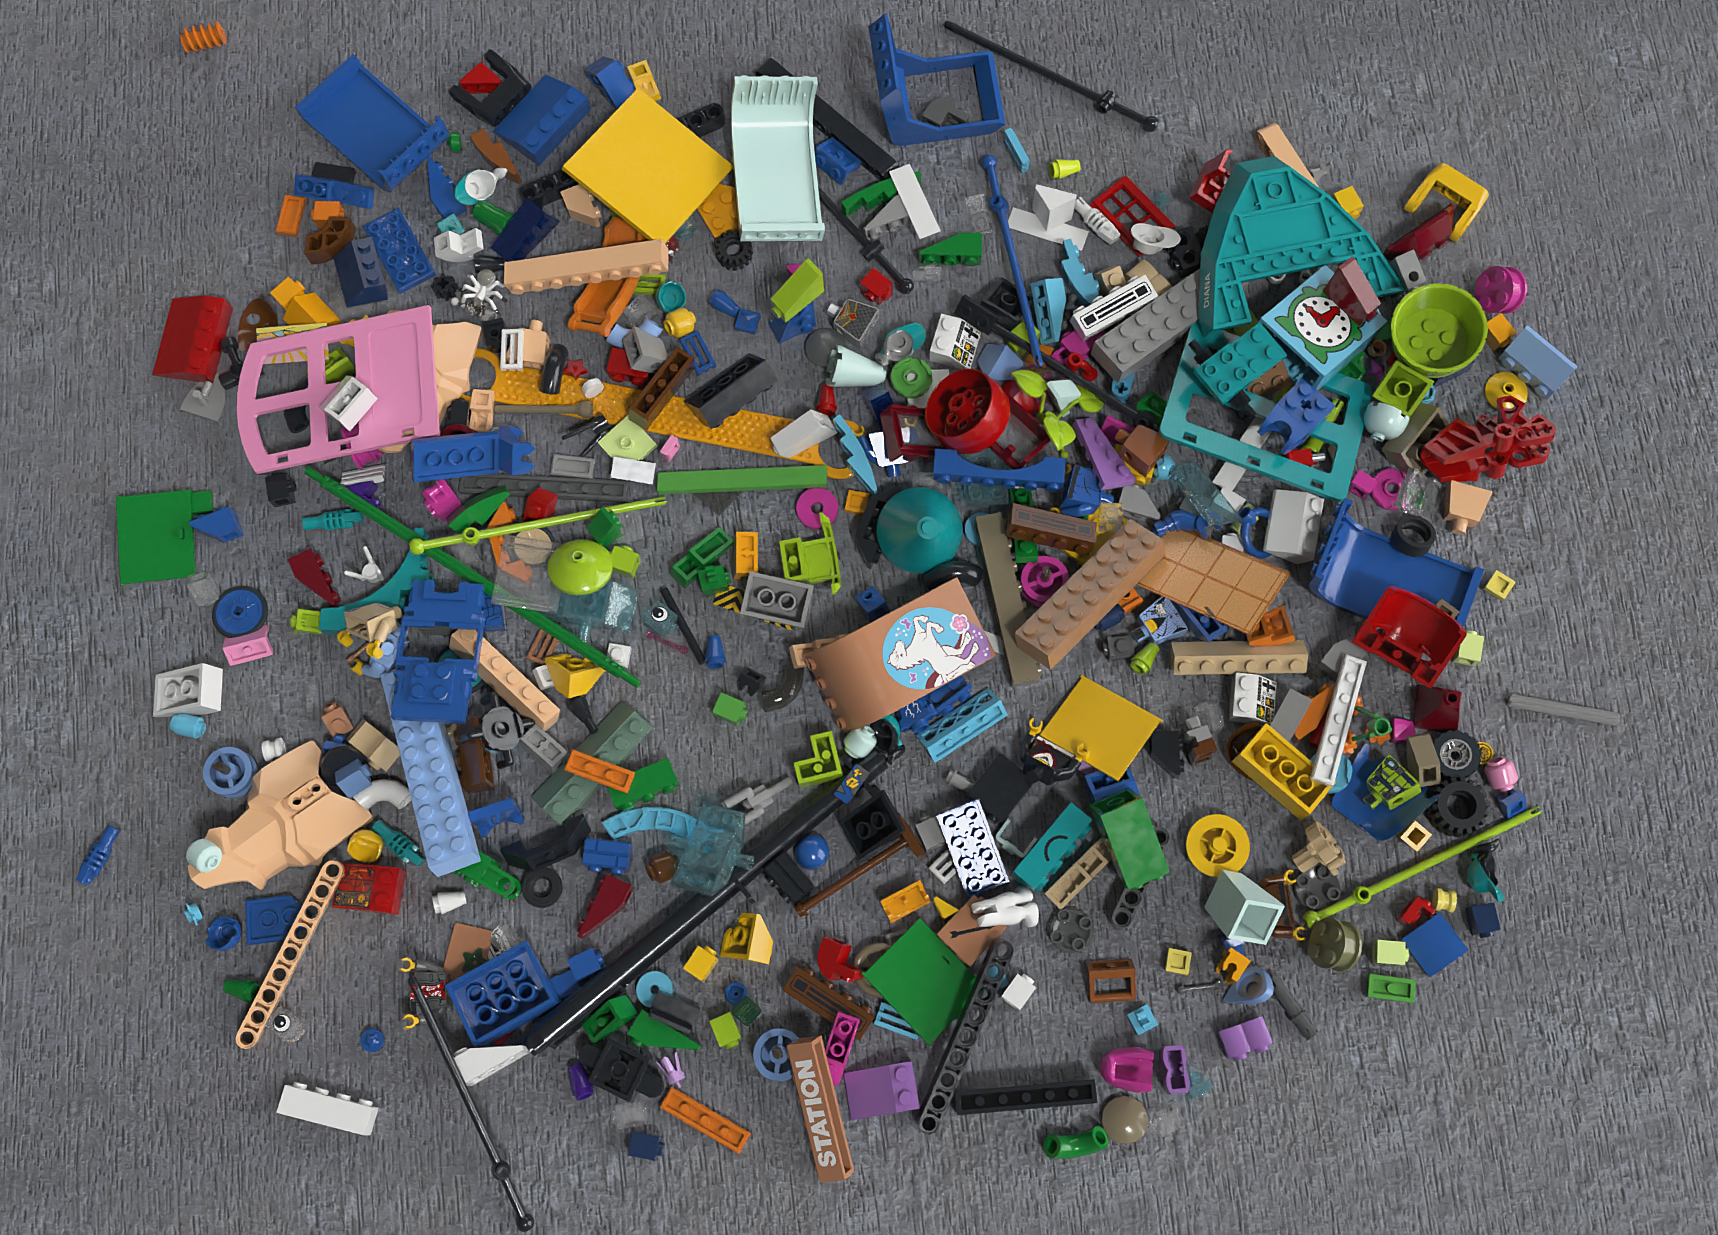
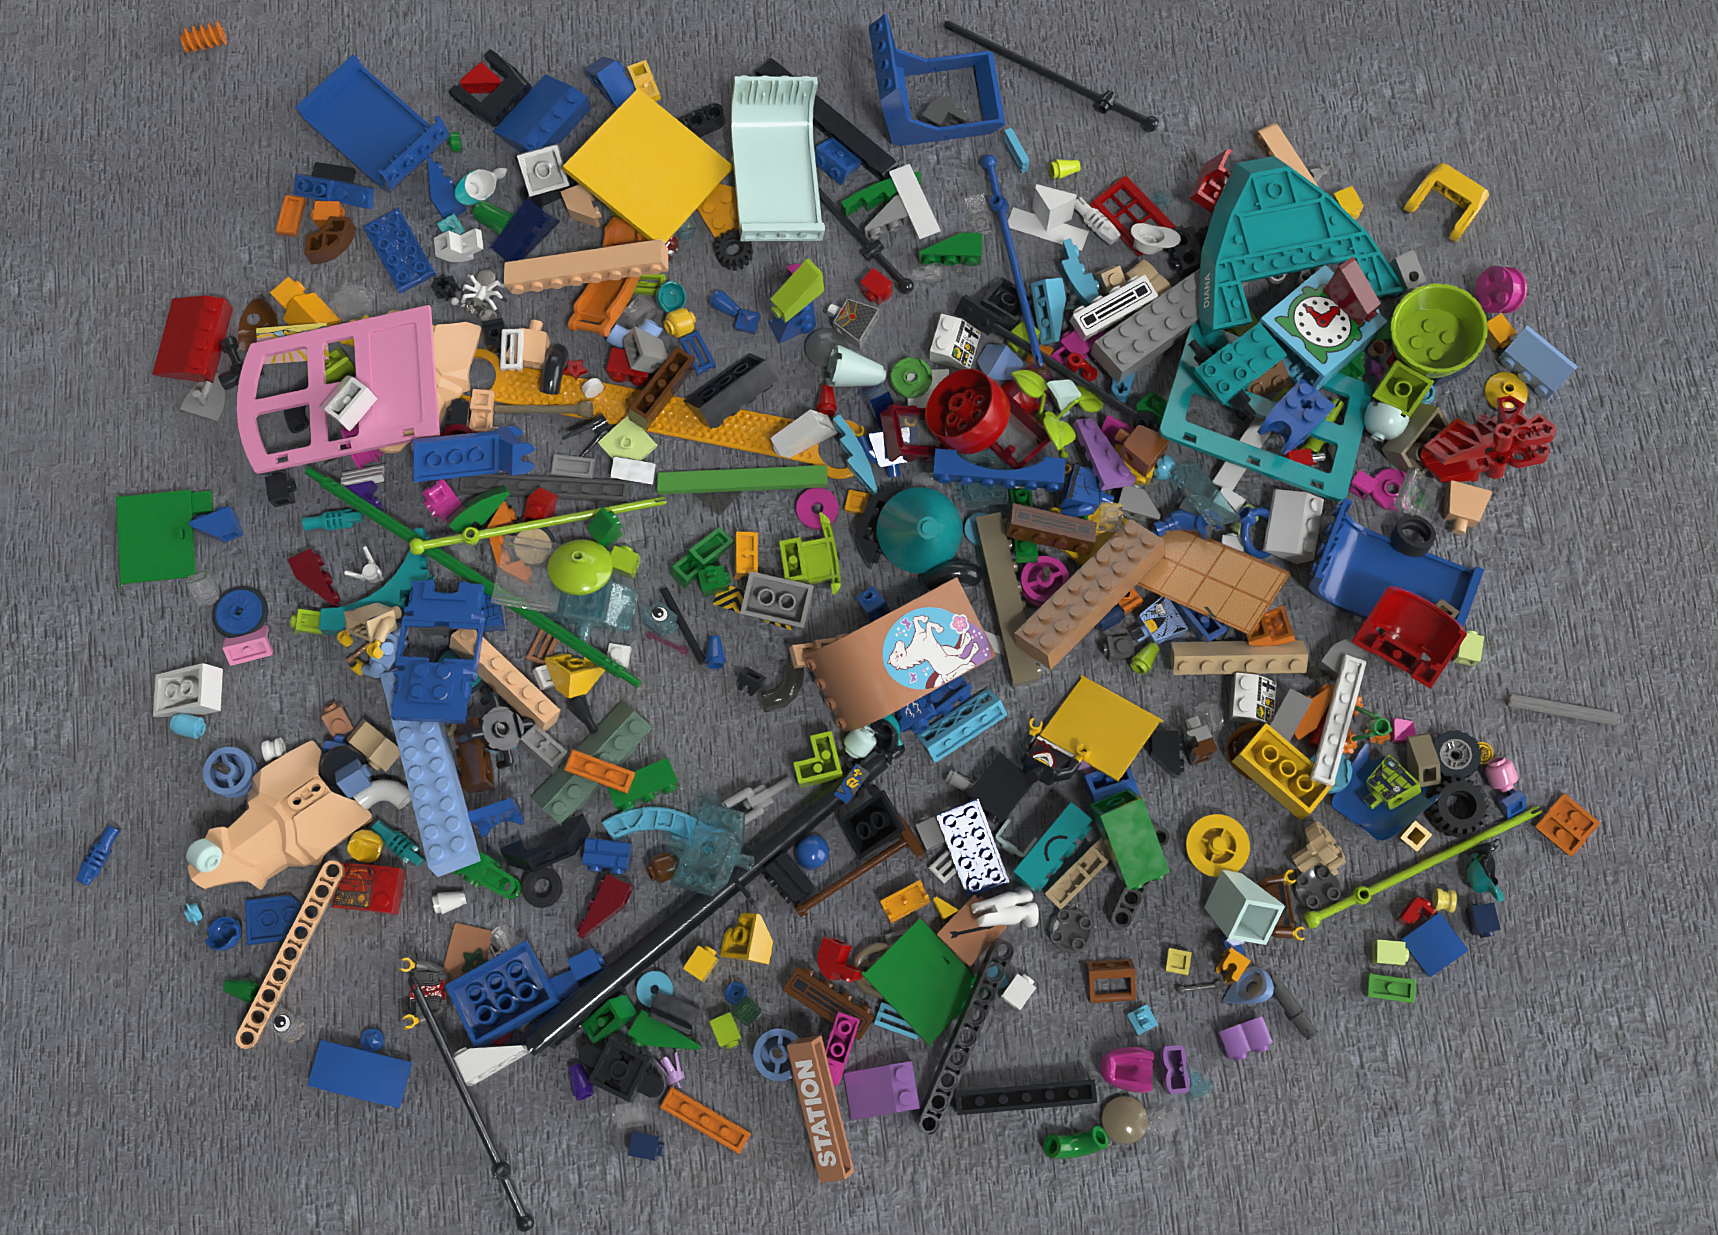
(327, 1109): white brick -> none
(359, 1073): none -> blue slope
(360, 273): dark blue slope -> none
(488, 262): black cone -> none
(494, 154): dark orange slope -> none
(543, 169): none -> white slope
(670, 448): bright pink tile -> none
(730, 709): bright green brick -> none
(901, 343): light grey hair -> none
(1335, 945): olive wheel -> none
(1425, 237): dark red wedge -> none
(1437, 709): dark red slope -> none
(1499, 585): light yellow plate -> none
(1567, 824): none -> orange slope

